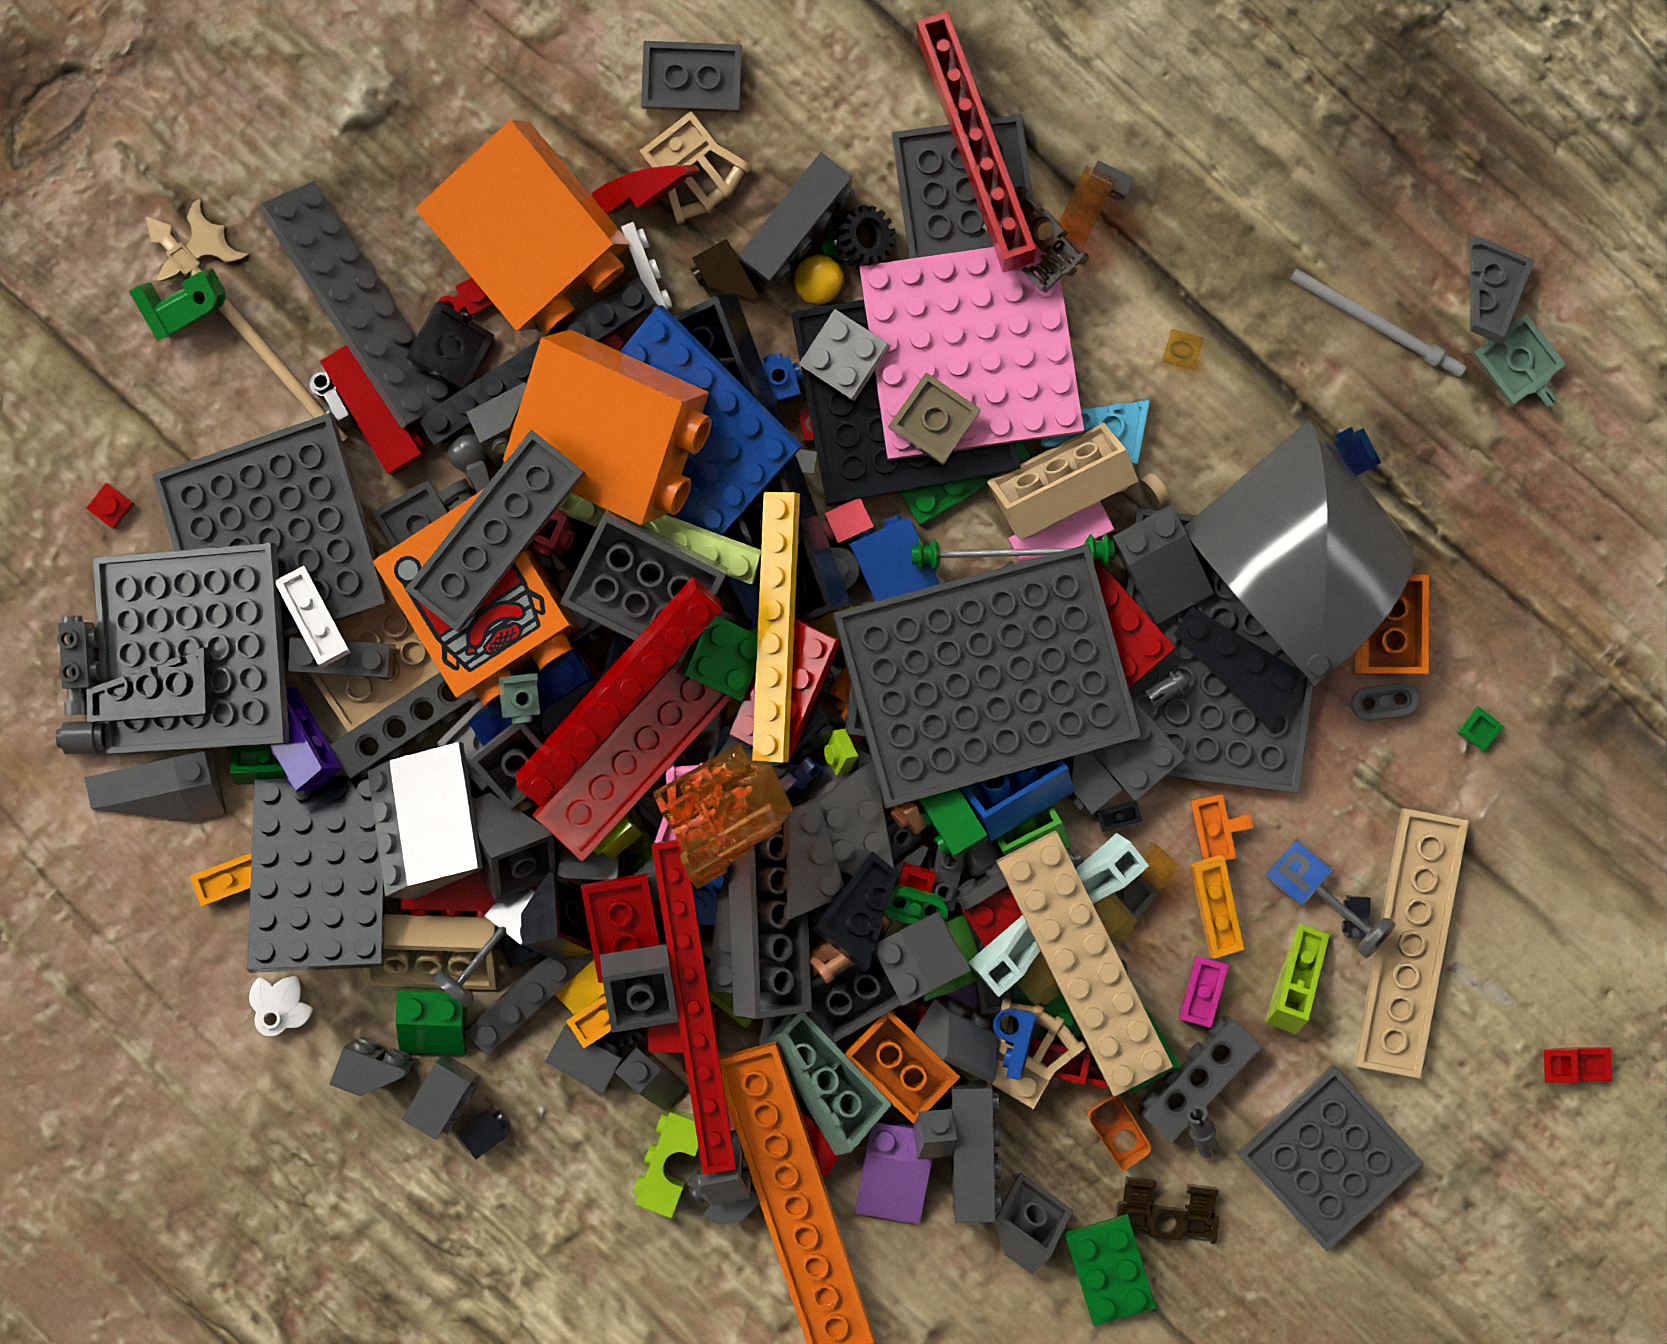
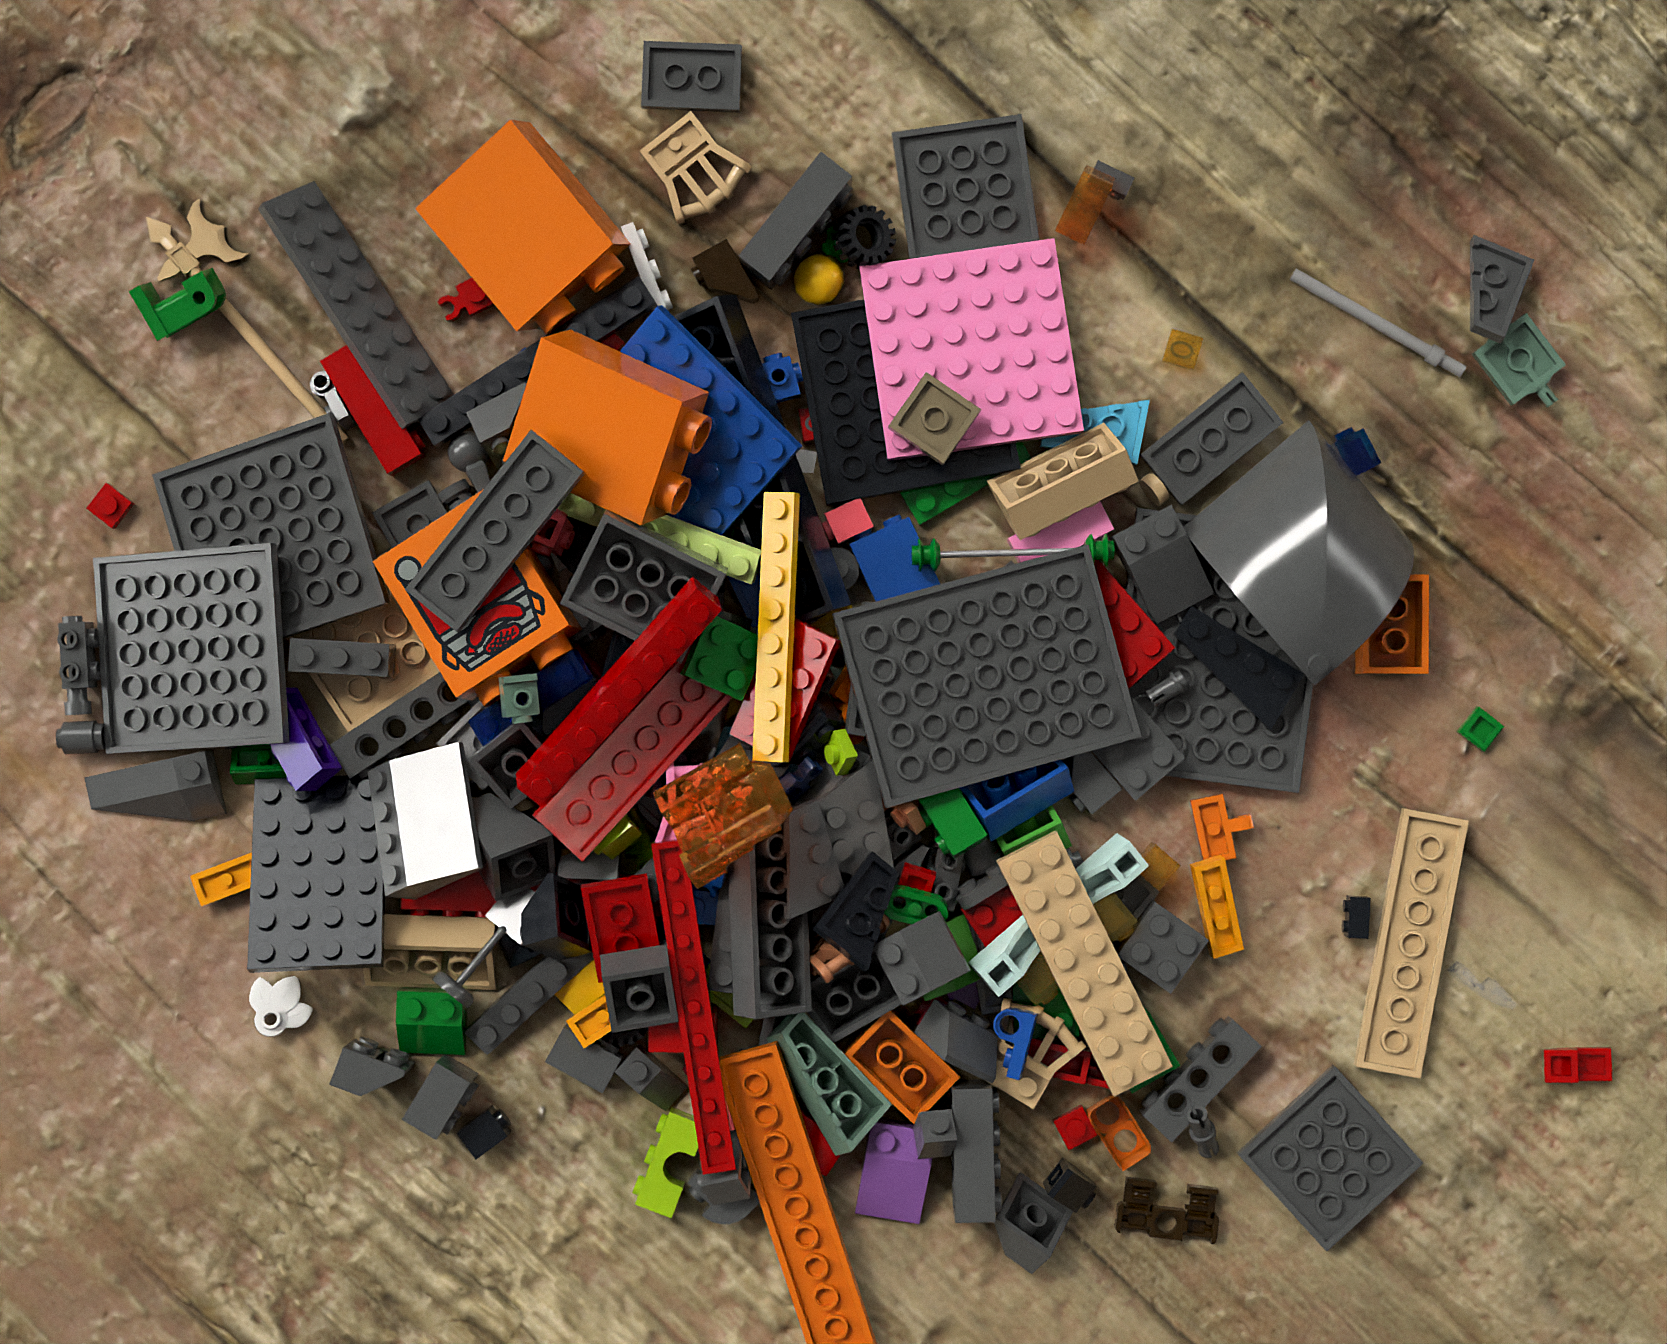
(163, 691): wing -> none
(312, 617): white plate -> none
(450, 346): black plate -> none
(641, 187): red slope -> none
(844, 354): light grey plate -> none
(975, 142): red brick -> none
(1056, 258): dark brown piece -> none
(1069, 1186): none -> black slope
(1074, 1127): none -> red plate
(1110, 1270): green plate -> none
(1118, 816): black piece -> none
(1161, 946): none -> dark grey brick
(1203, 991): dark pink plate -> none
(1211, 438): none -> dark grey plate
(1298, 980): lime slope -> none
(1302, 873): piece -> none
(1383, 701): dark grey plate -> none

